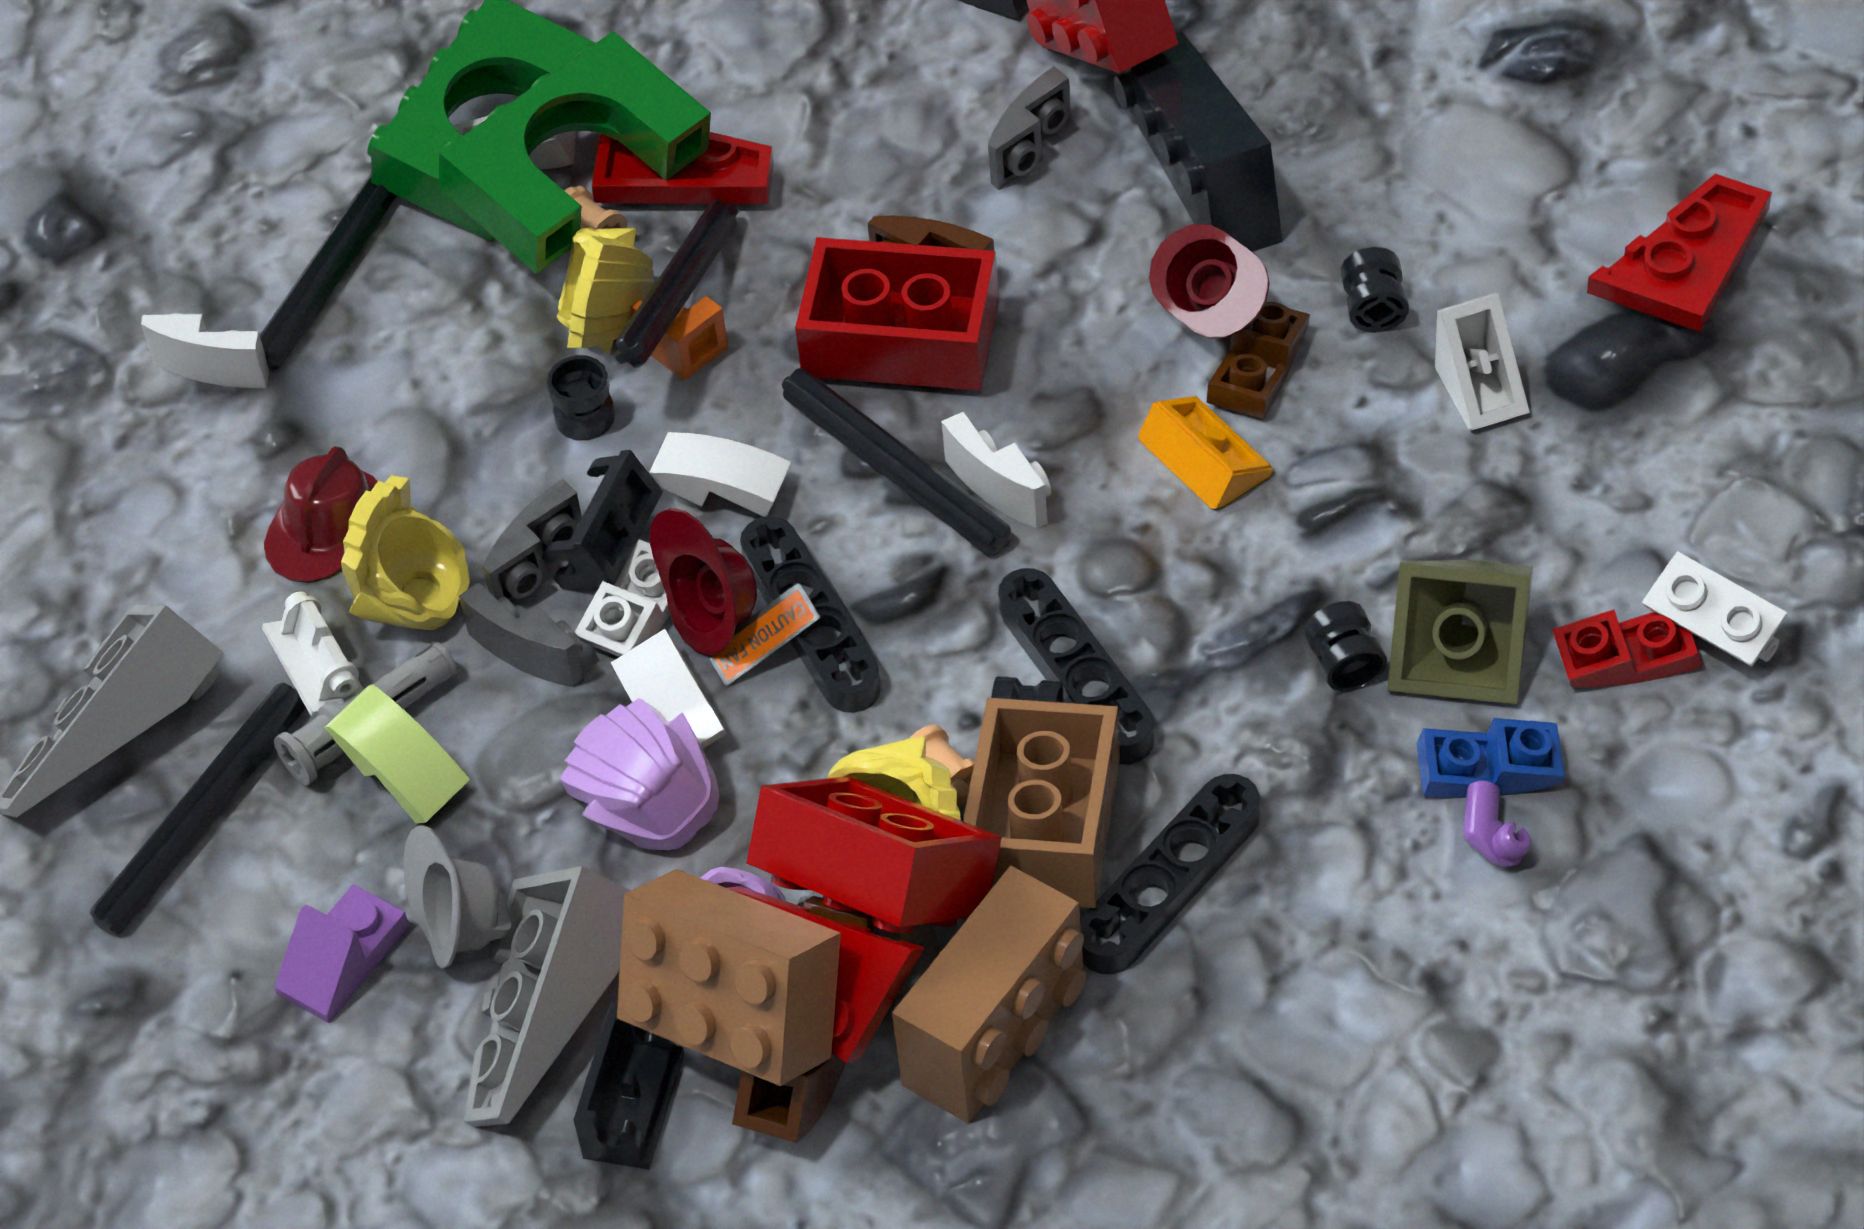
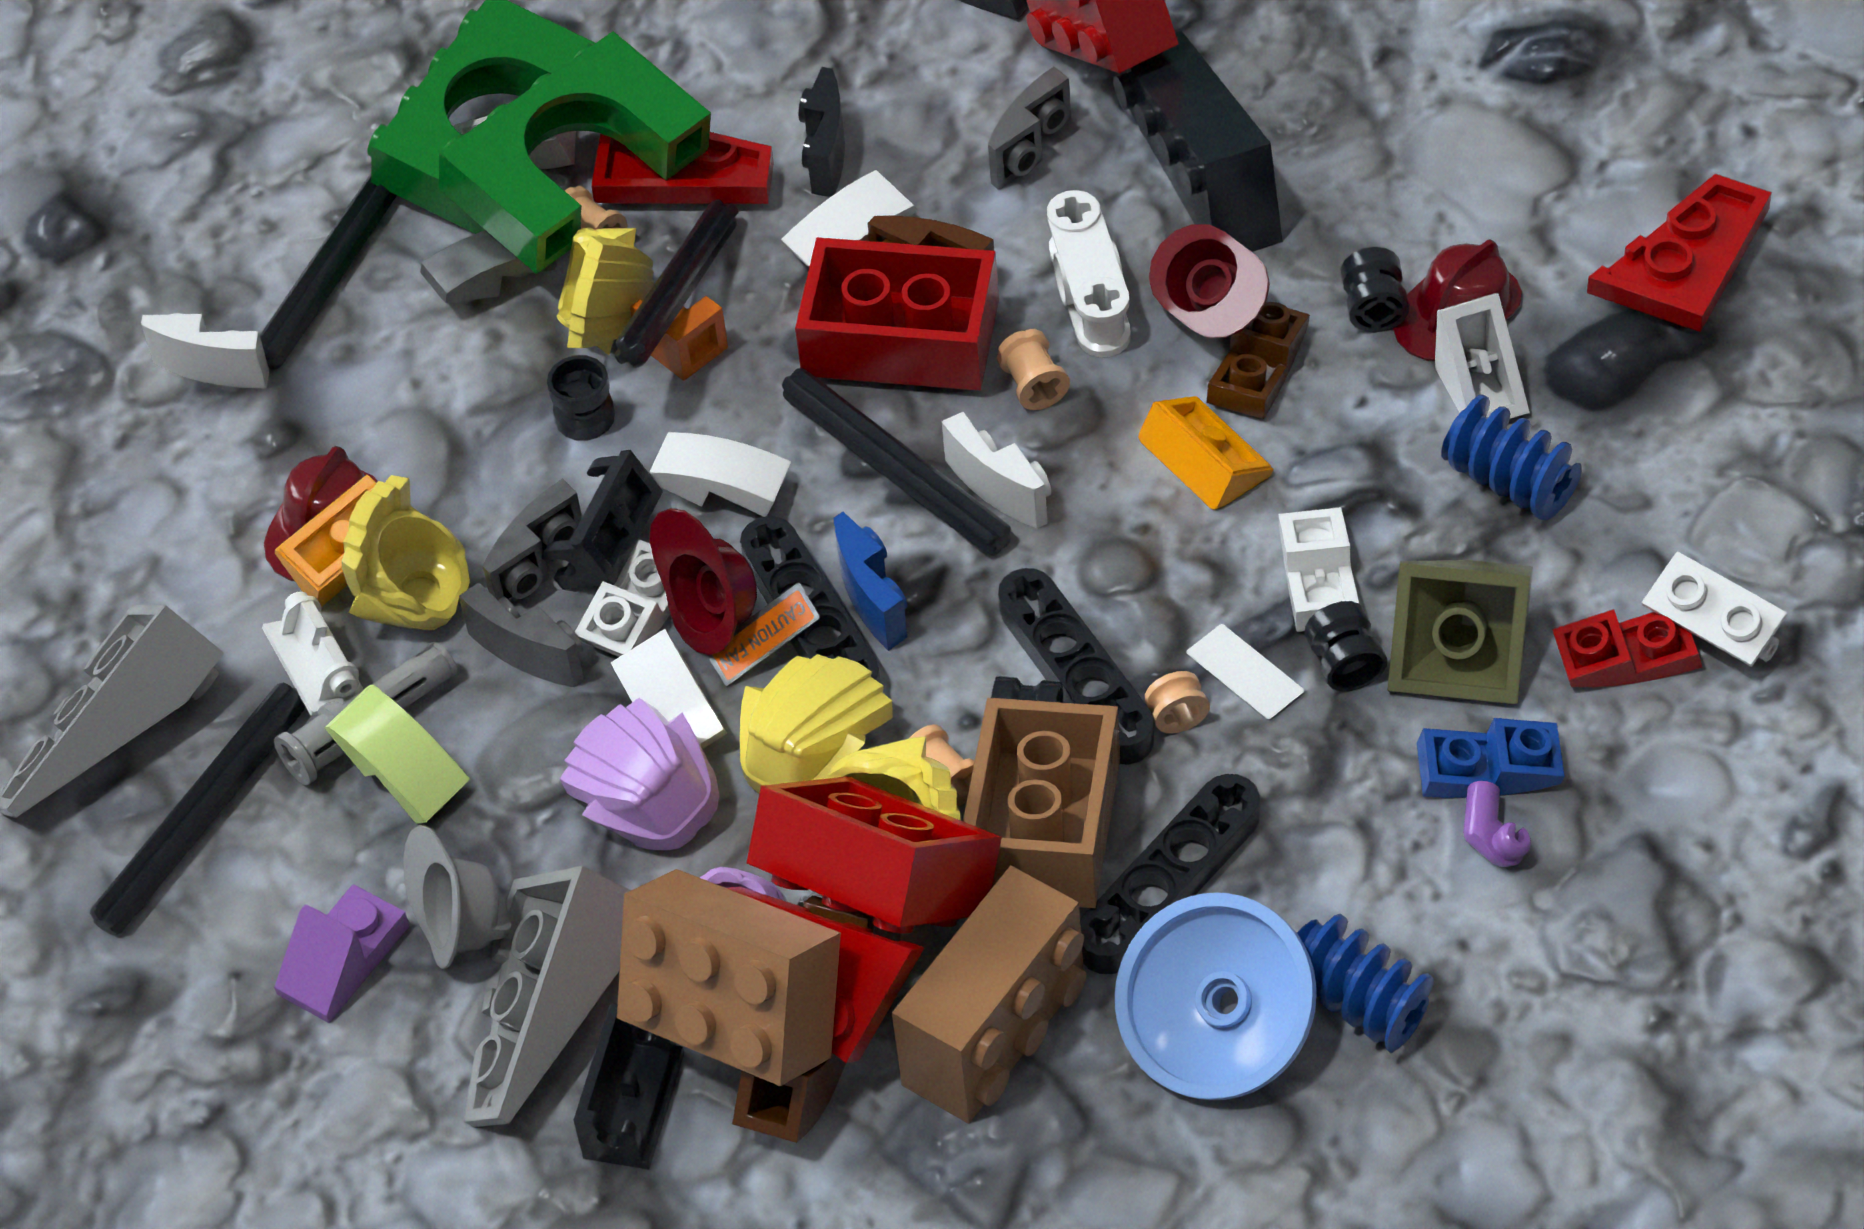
(317, 548): none -> light orange slope
(473, 269): none -> flat silver slope
(808, 719): none -> light yellow hair
(825, 139): none -> black slope
(847, 214): none -> white slope
(863, 571): none -> blue slope
(1037, 377): none -> light nougat bush
(1089, 273): none -> white piece
(1174, 987): none -> light blue dish
(1177, 702): none -> light nougat bush
(1245, 671): none -> white sticker
(1316, 561): none -> white slope
(1362, 985): none -> blue piece
(1453, 278): none -> dark red piece
(1511, 461): none -> blue piece

